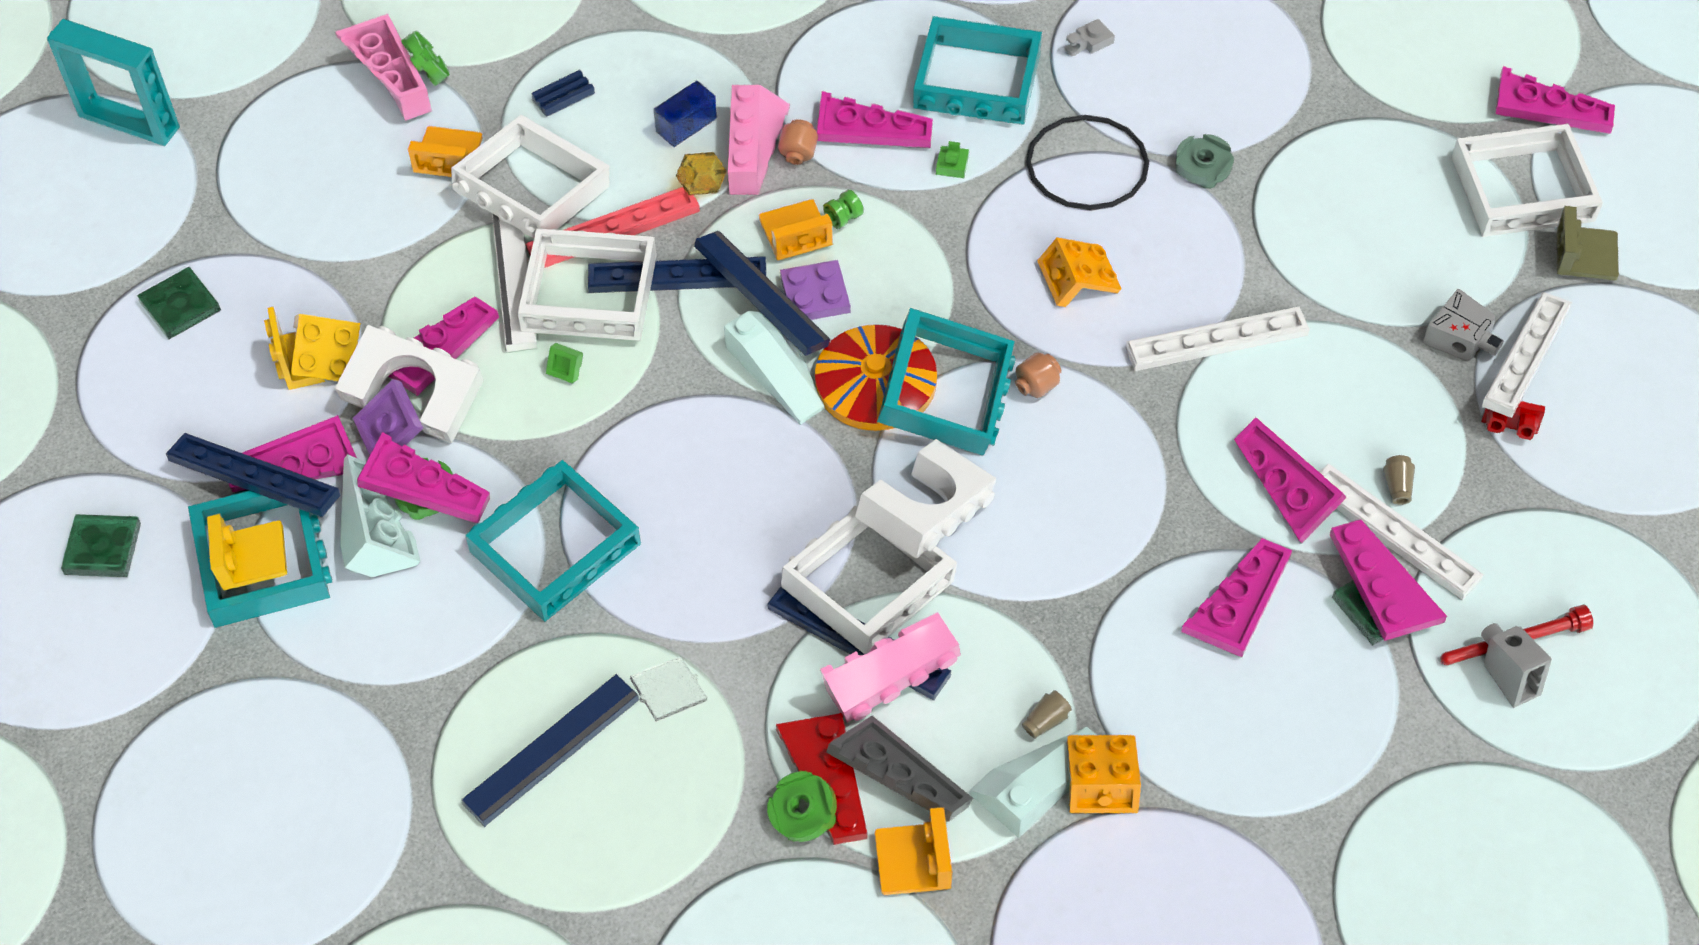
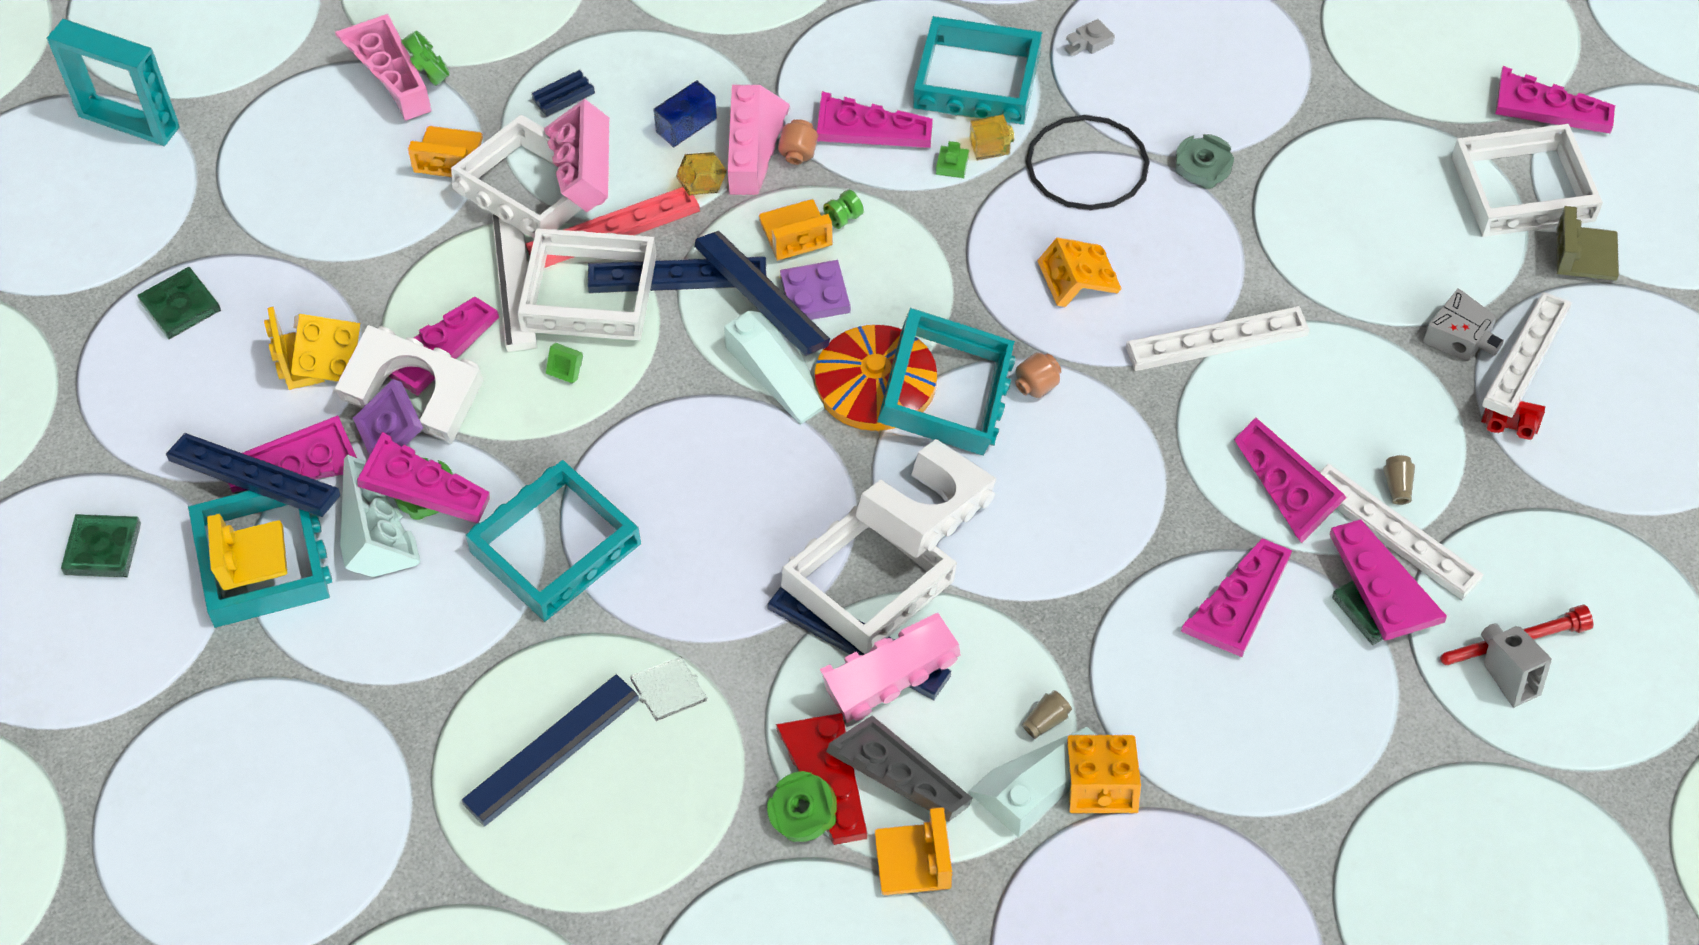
(581, 154): none -> bright pink wedge
(990, 137): none -> clear yellow brick

